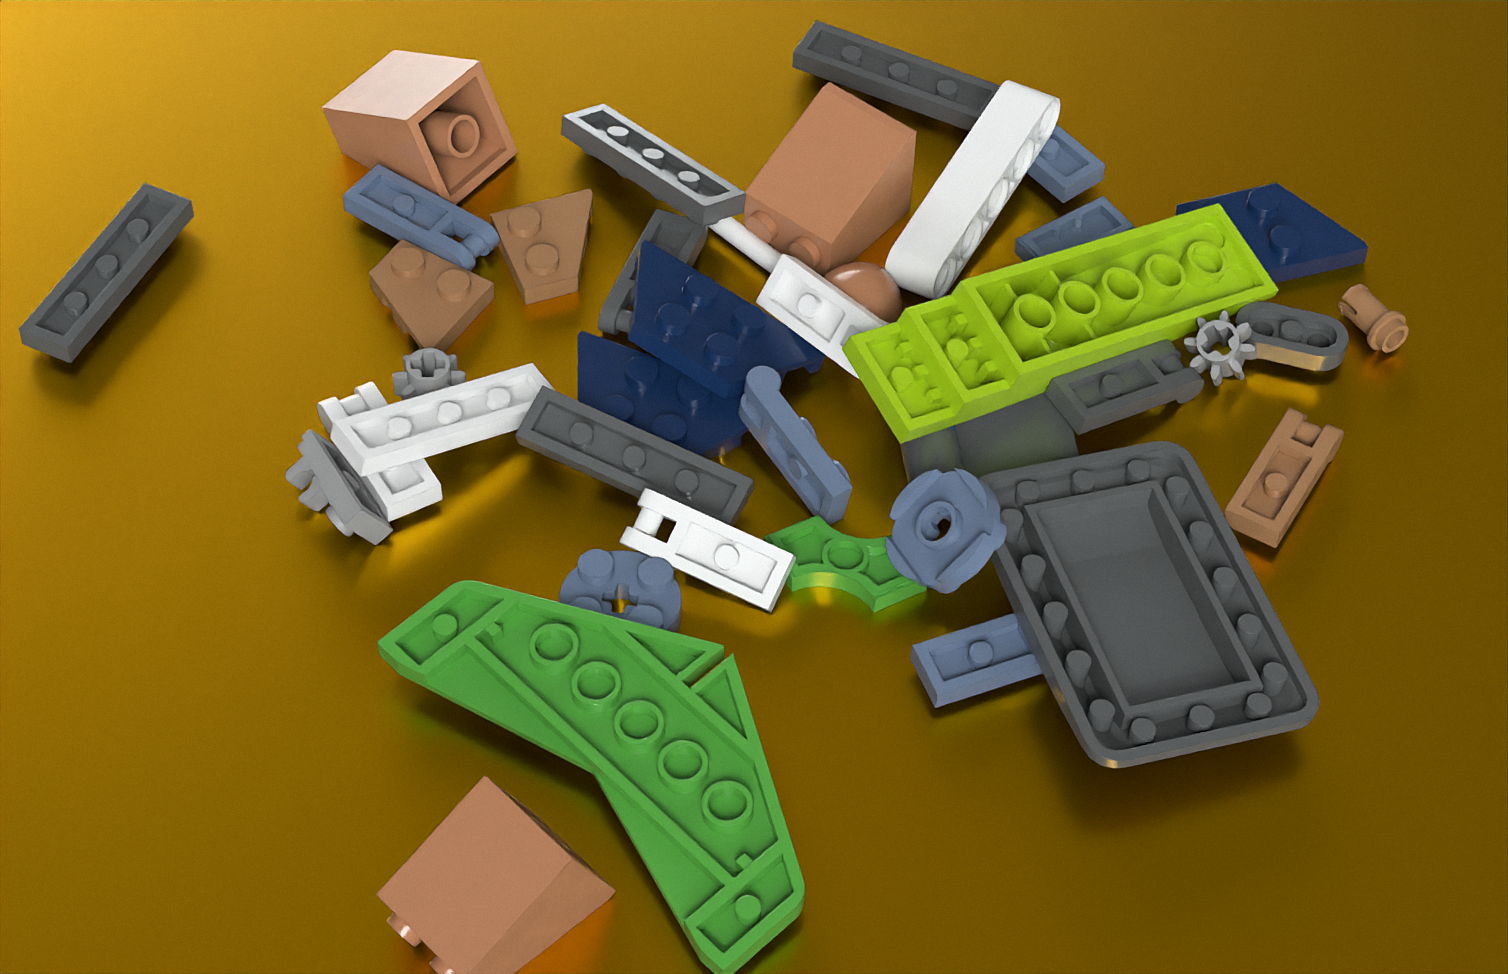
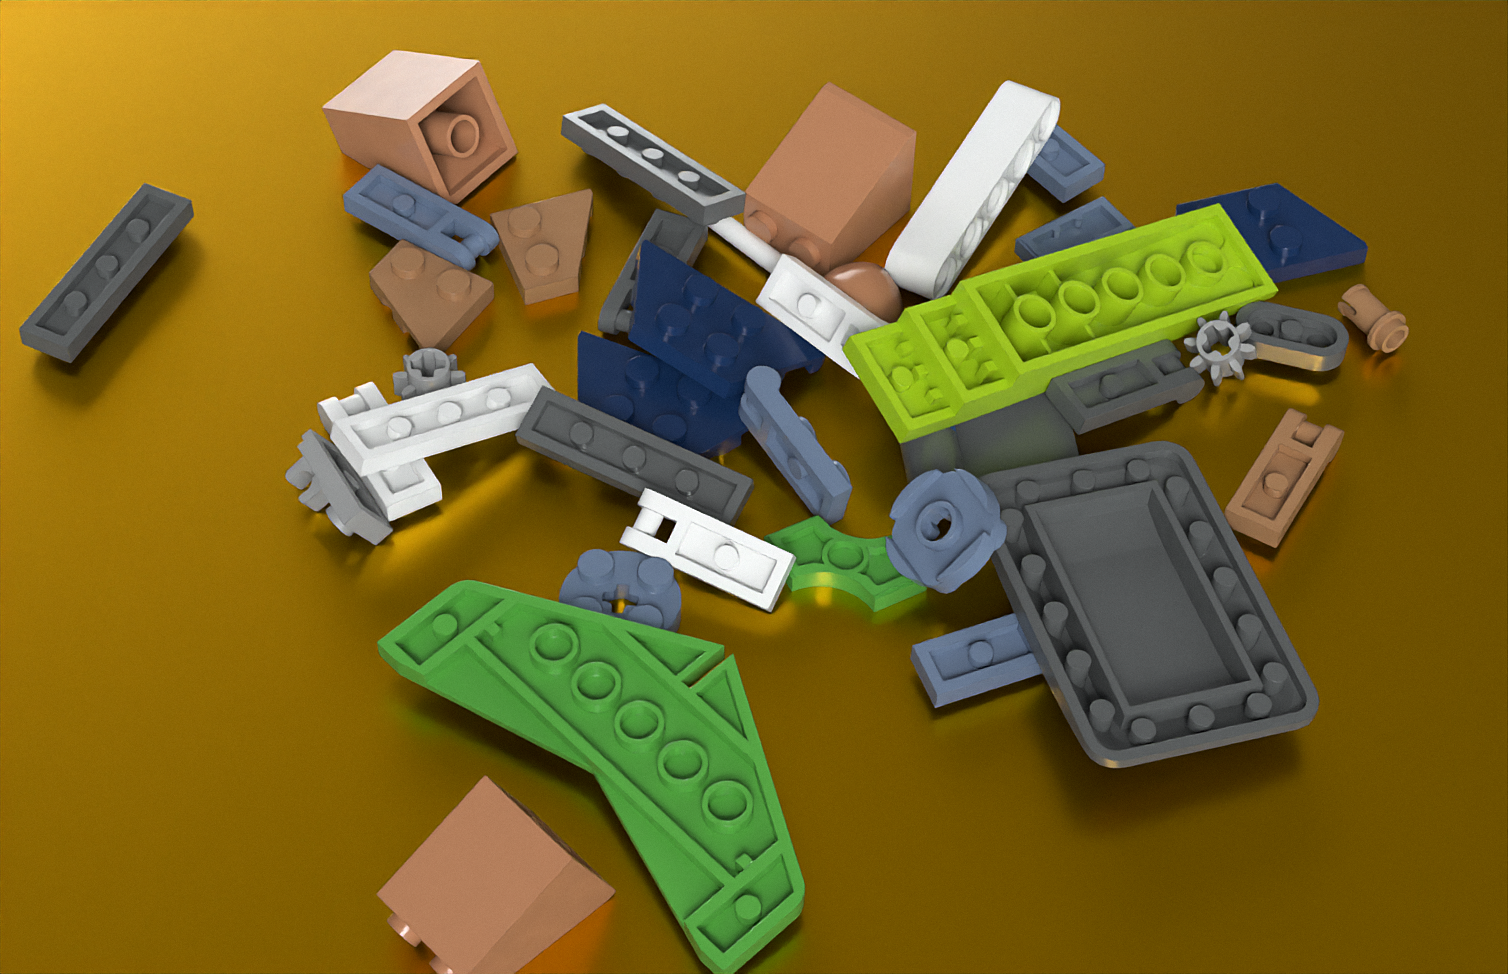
(893, 75): dark grey plate -> none

